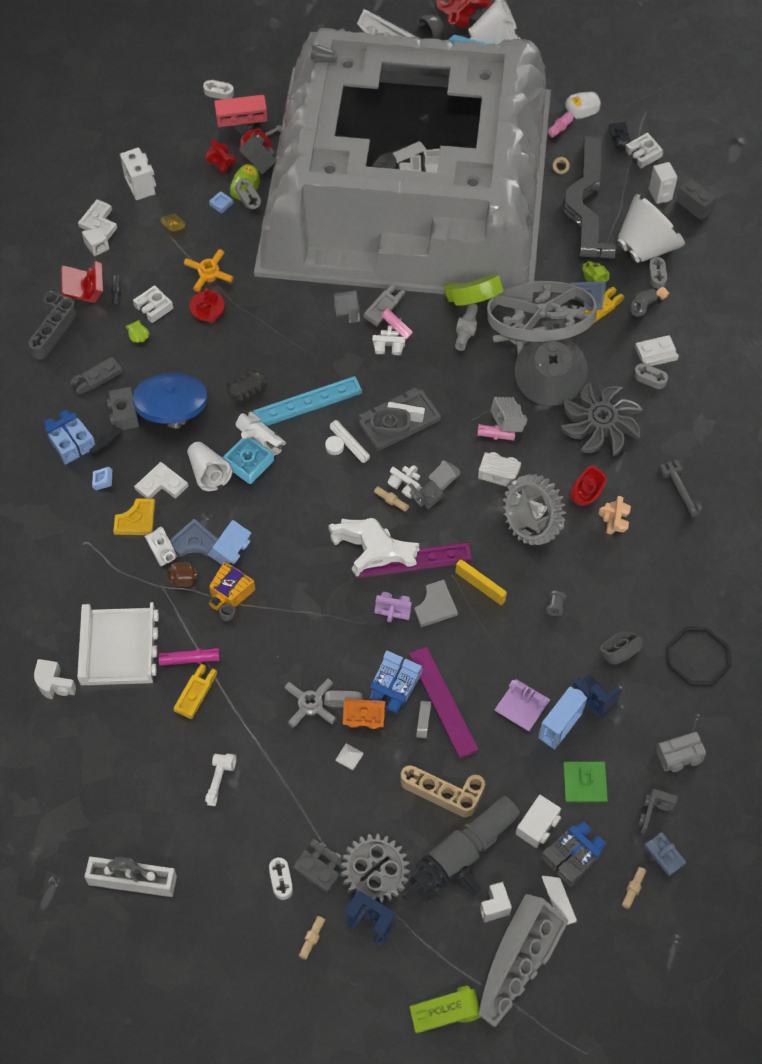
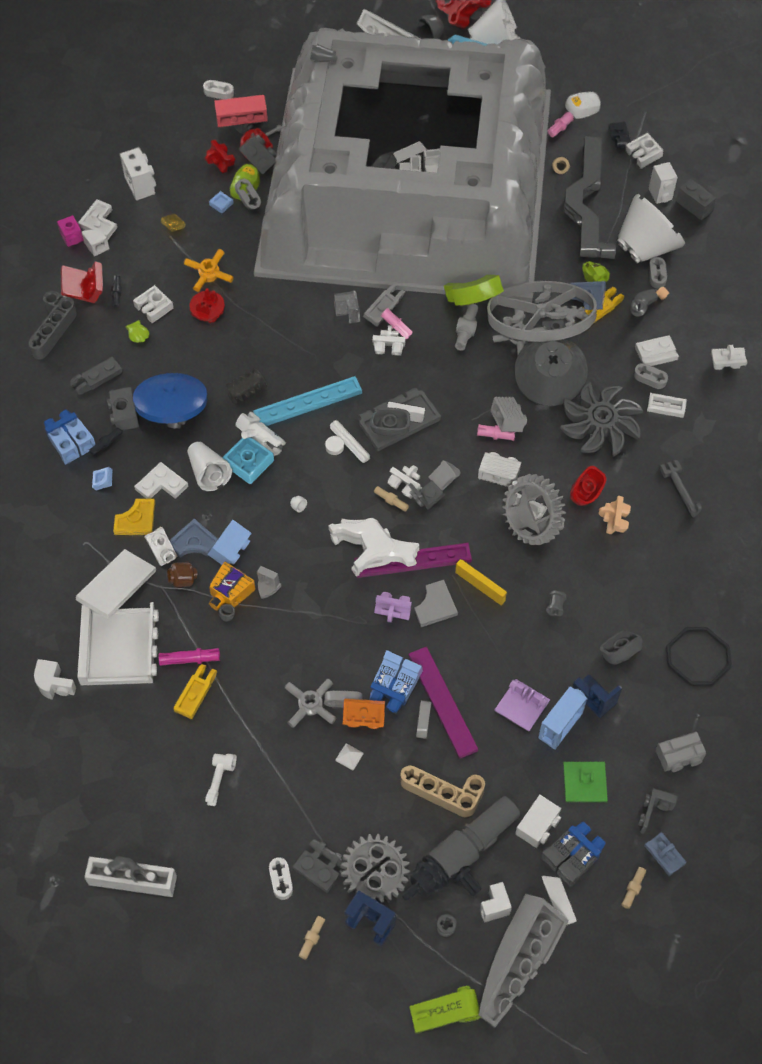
(70, 231): none -> dark pink brick
(115, 584): none -> white tile
(268, 582): none -> light grey tile
(298, 503): none -> white hinge
(442, 919): none -> dark grey bush
(666, 408): none -> white tile
(728, 357): none -> white hips

